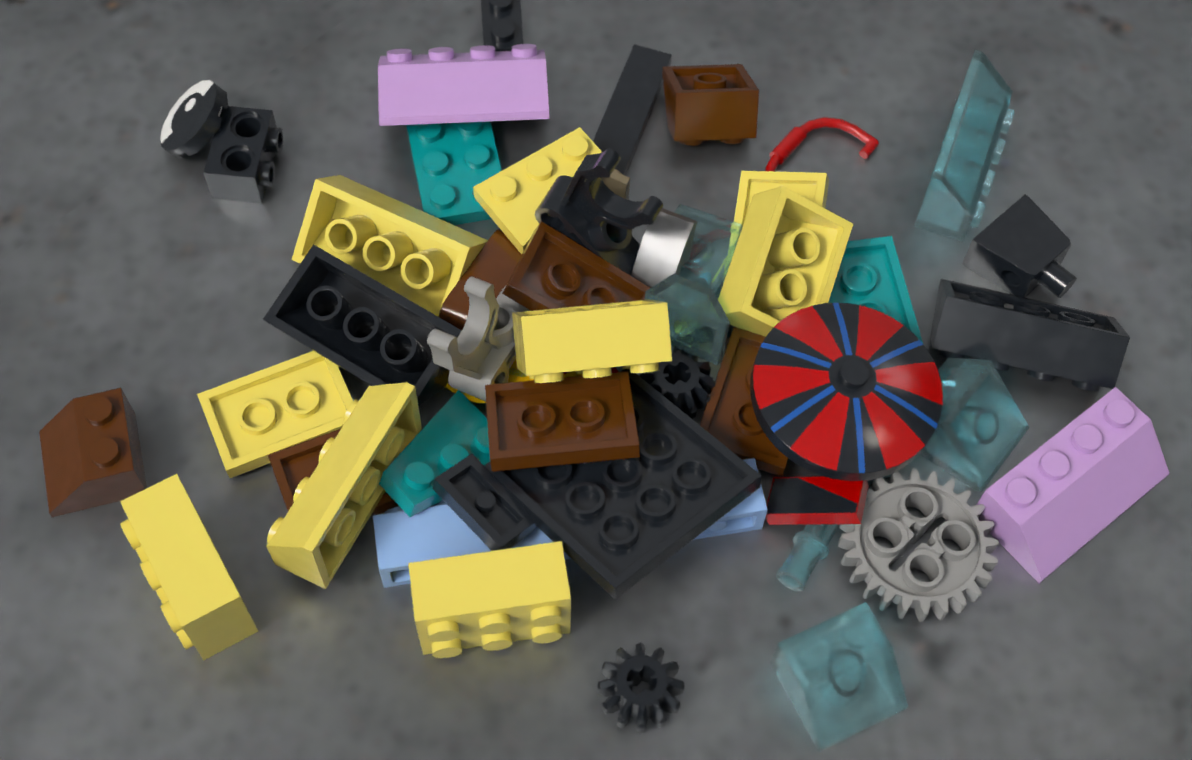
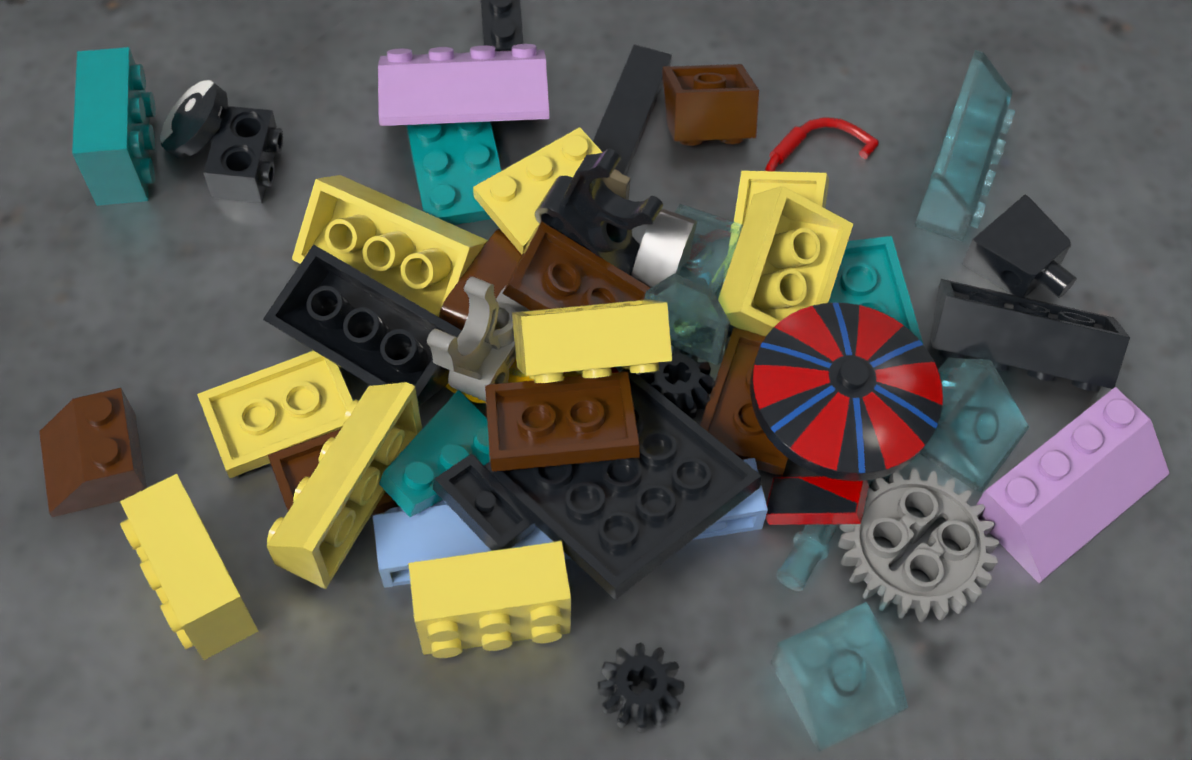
(113, 126): none -> teal brick

